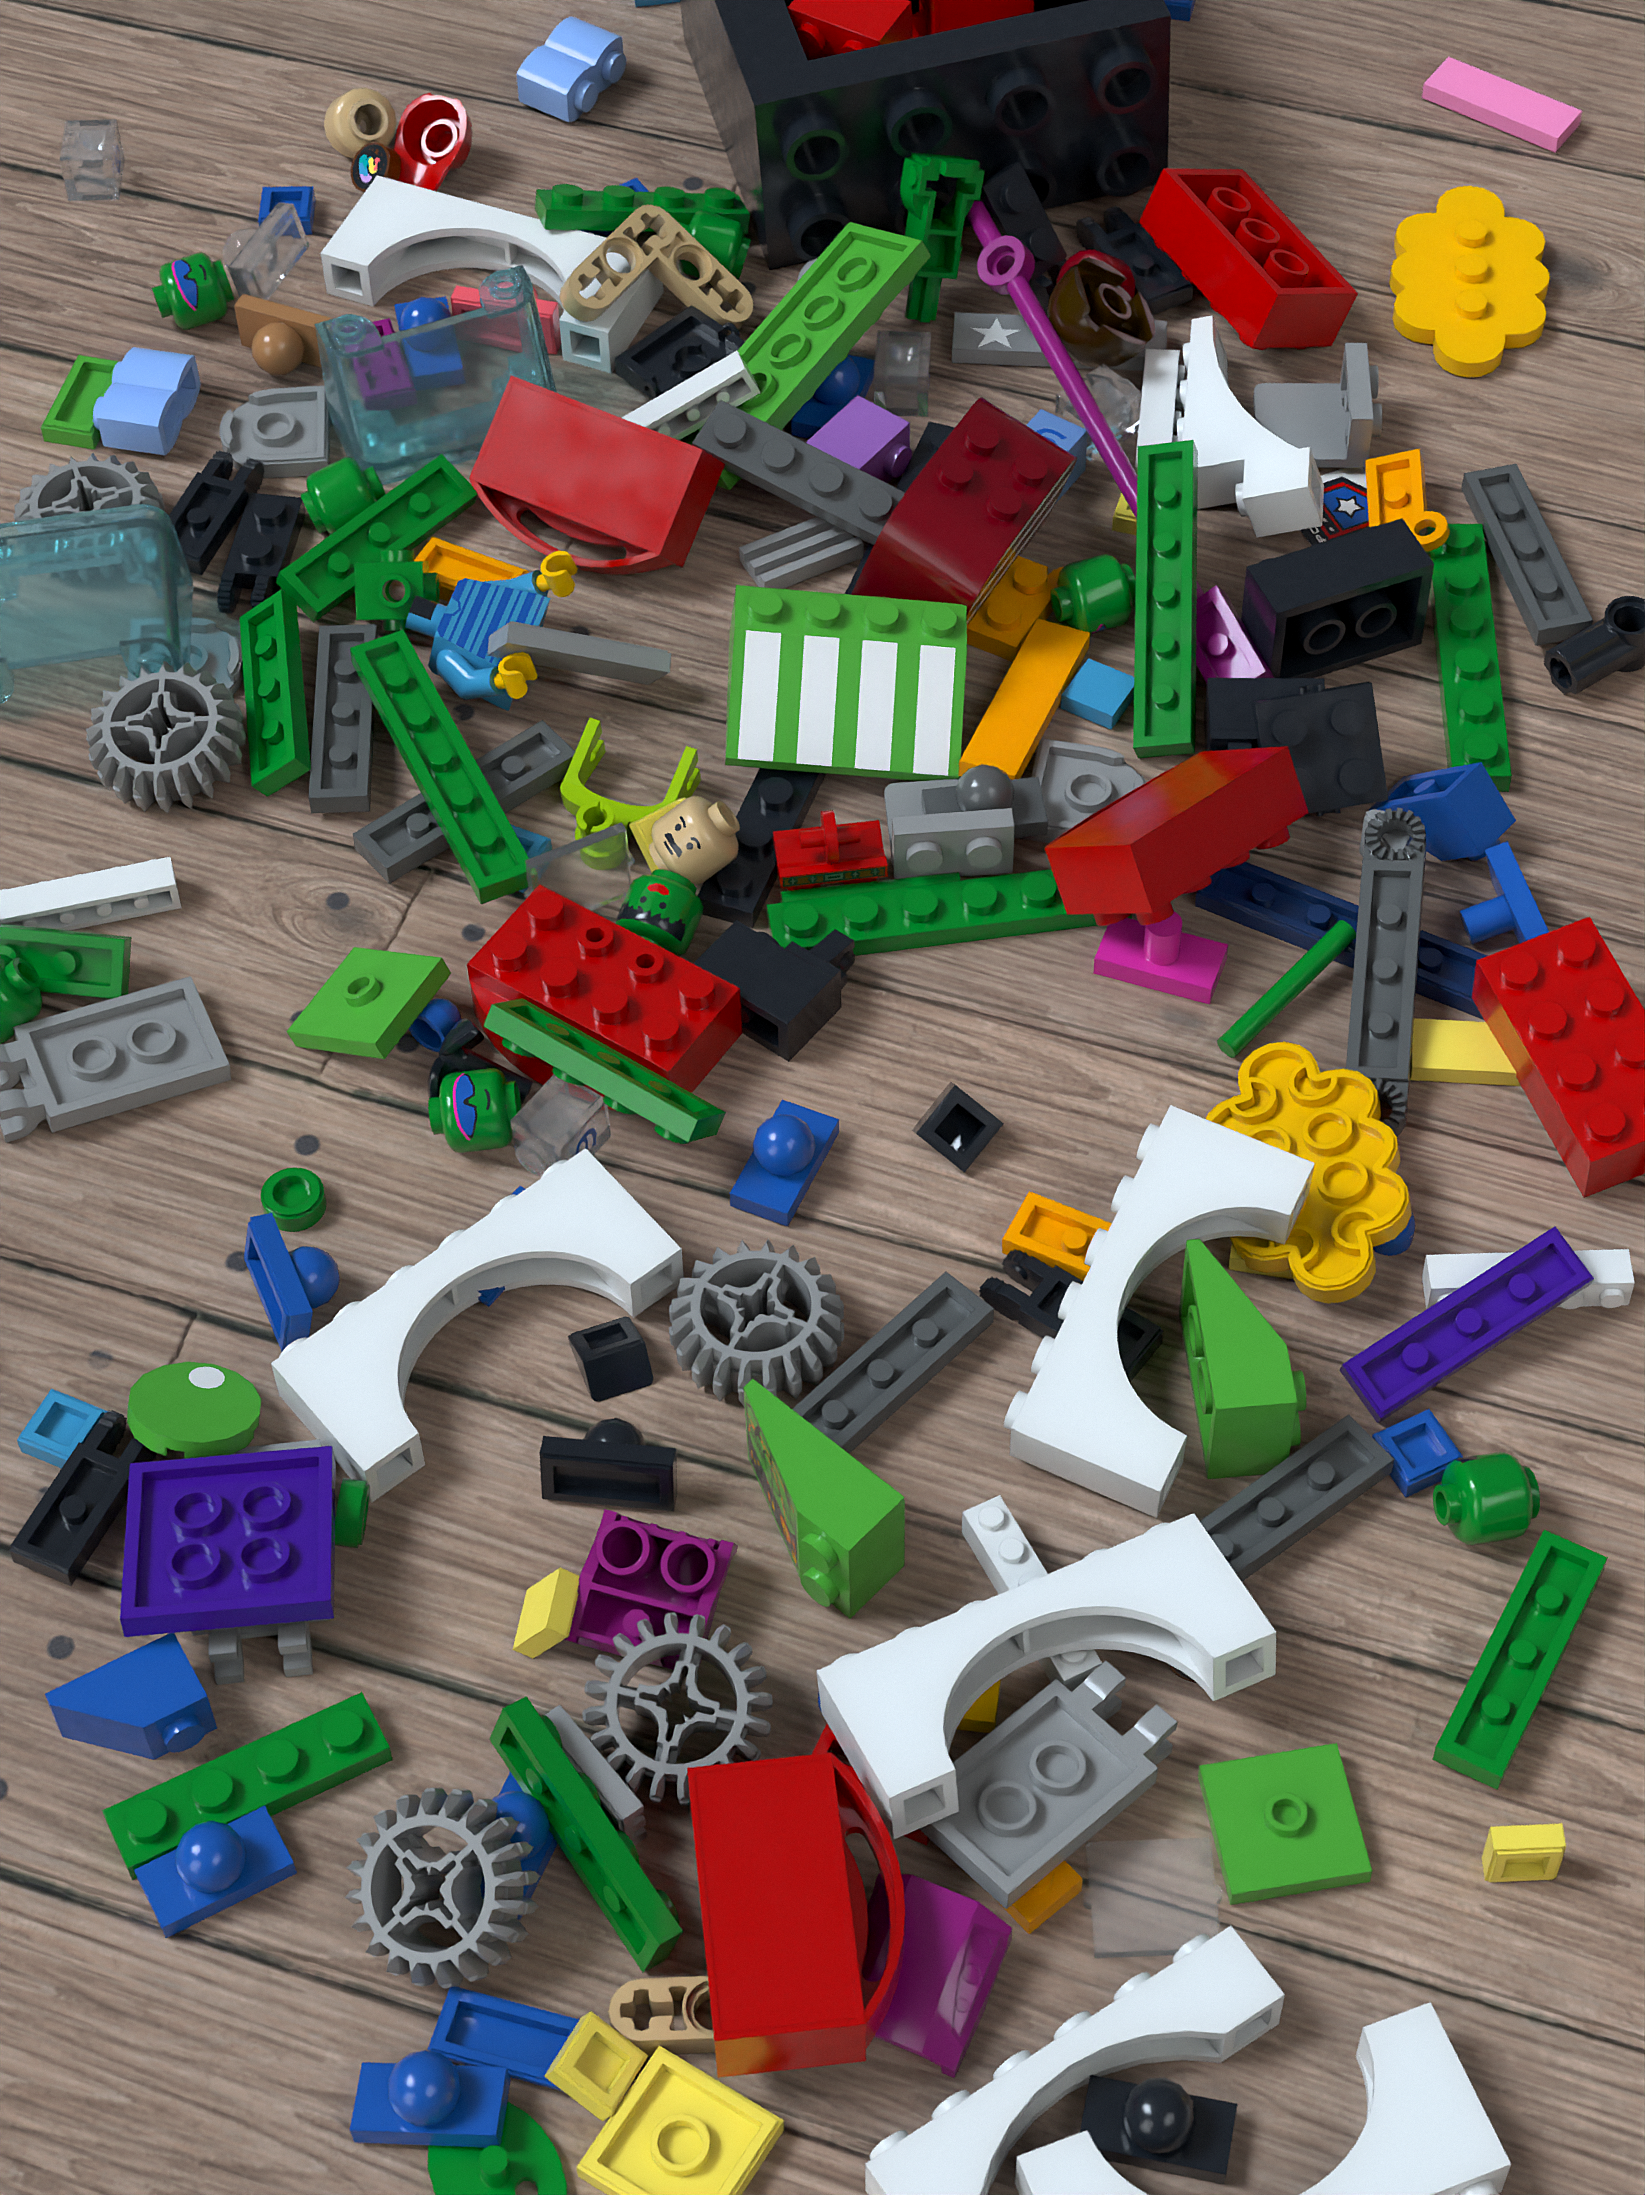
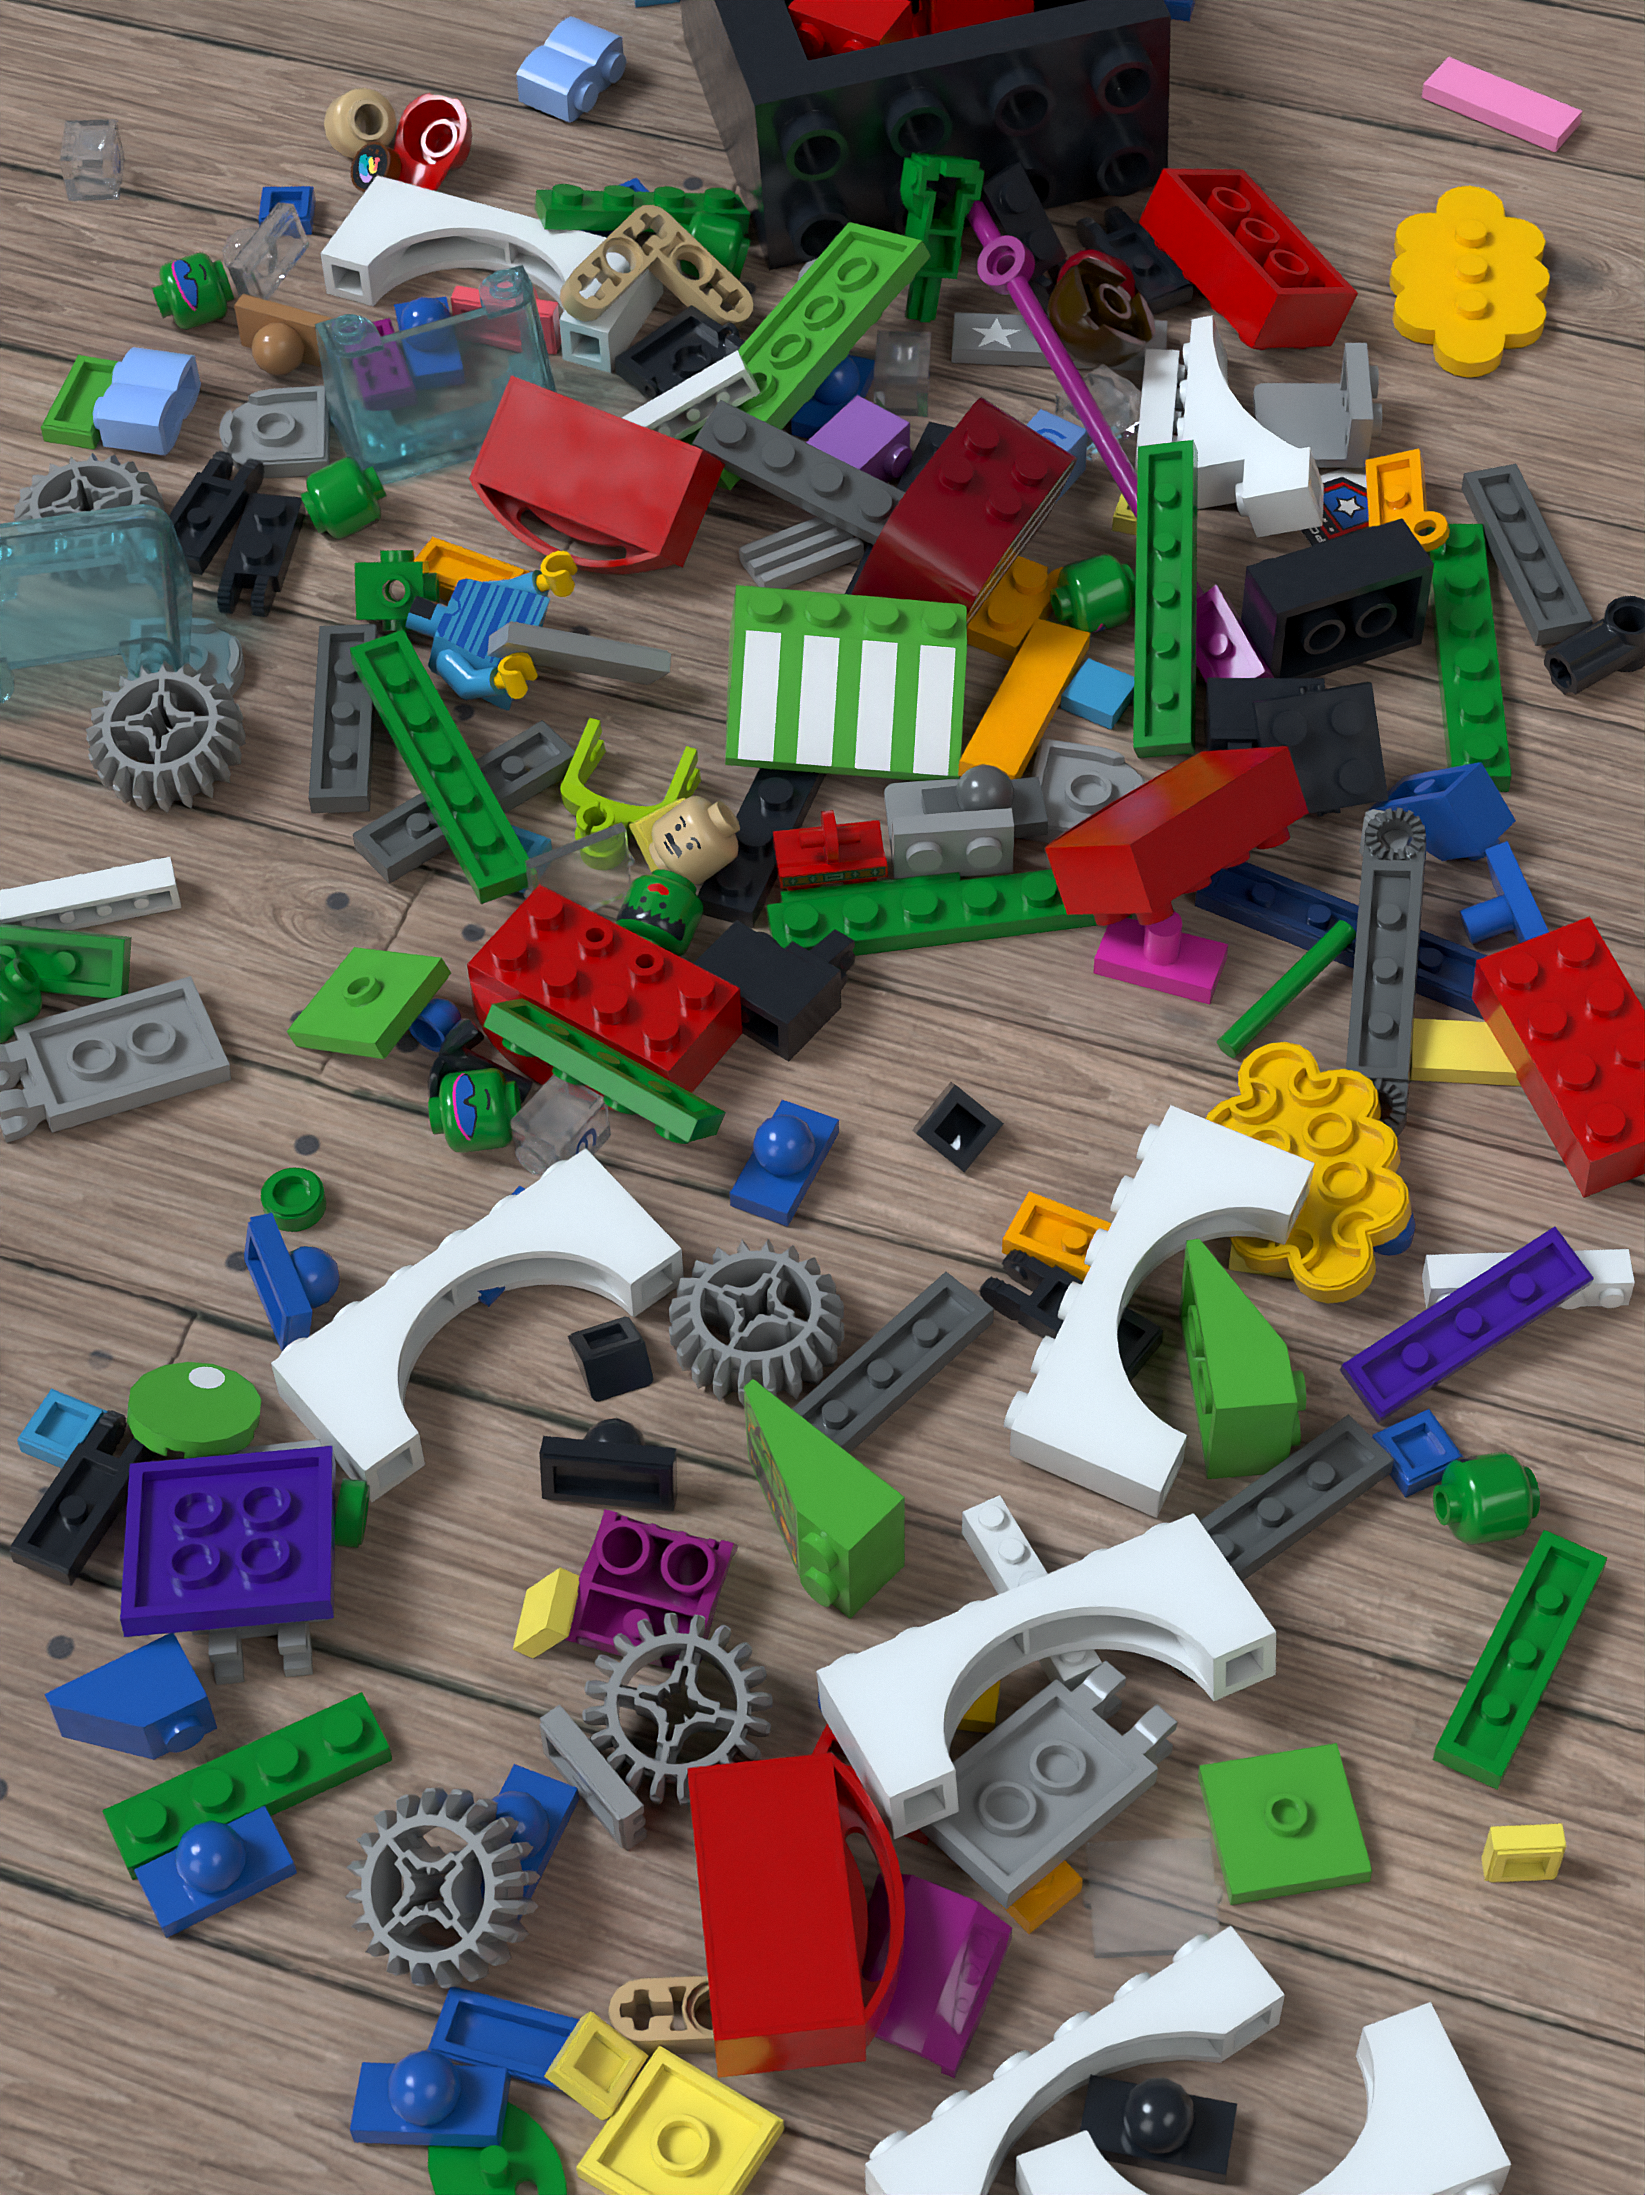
(274, 693): green plate -> none
(394, 522): green plate -> none
(599, 1853): green plate -> none

